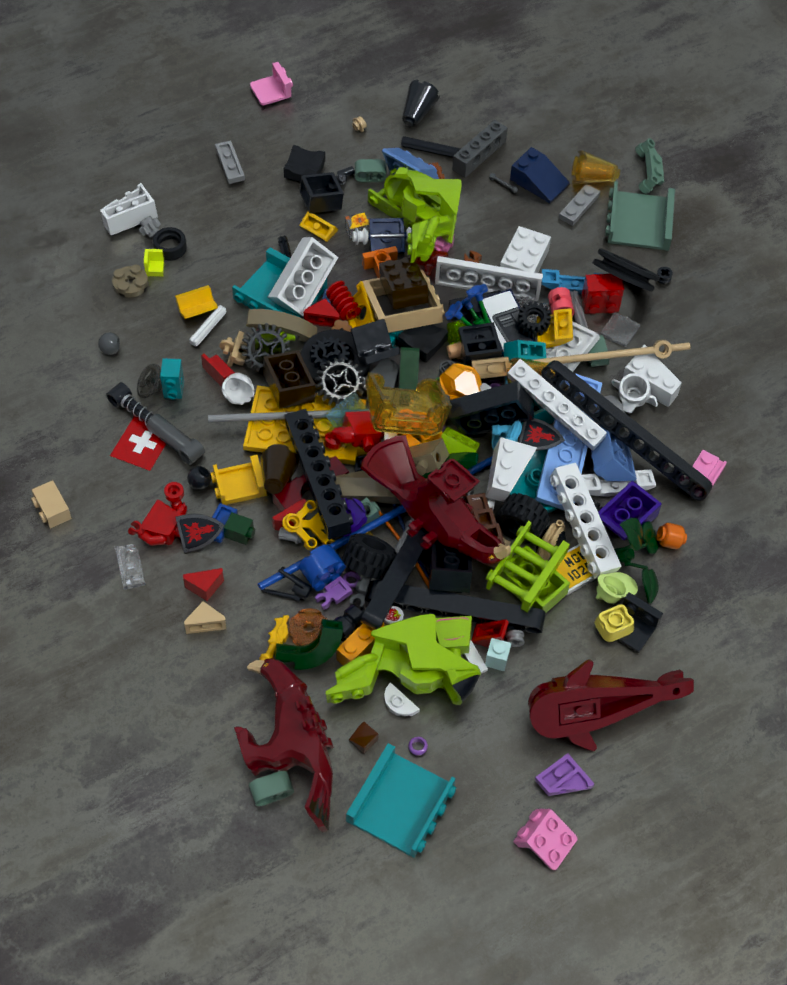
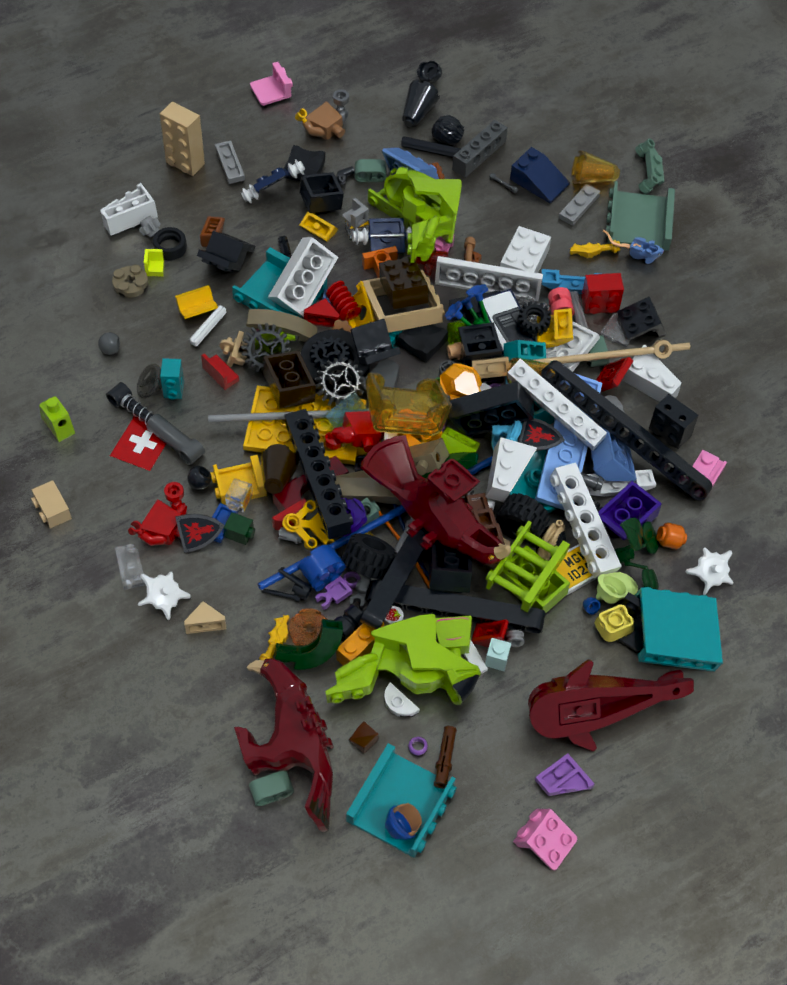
(52, 413): none -> lime torso
(163, 593): none -> white piece
(182, 138): none -> tan brick
(204, 582): red slope -> none
(208, 229): none -> dark orange slope
(225, 251): none -> black bracket
(238, 388): white hair -> none
(238, 495): none -> clear brick
(265, 181): none -> plate
(325, 120): none -> medium nougat torso
(357, 215): none -> light grey panel
(359, 124): tan plate -> none
(403, 821): none -> piece
(409, 368): dark green slope -> none
(429, 71): none -> black hair
(444, 764): none -> reddish brown pin
(447, 130): none -> black hair
(469, 245): none -> medium nougat bar
(590, 250): none -> yellow piece
(592, 482): none -> dark grey pin
(594, 603): none -> blue hinge
(613, 373): none -> red tile
(626, 270): black tyre -> none
(634, 392): white piece -> none
(640, 248): none -> medium blue animal
(640, 319): none -> black bracket
(664, 279): black bush -> none
(668, 424): none -> black piece
(680, 630): none -> teal panel
(712, 569): none -> white piece

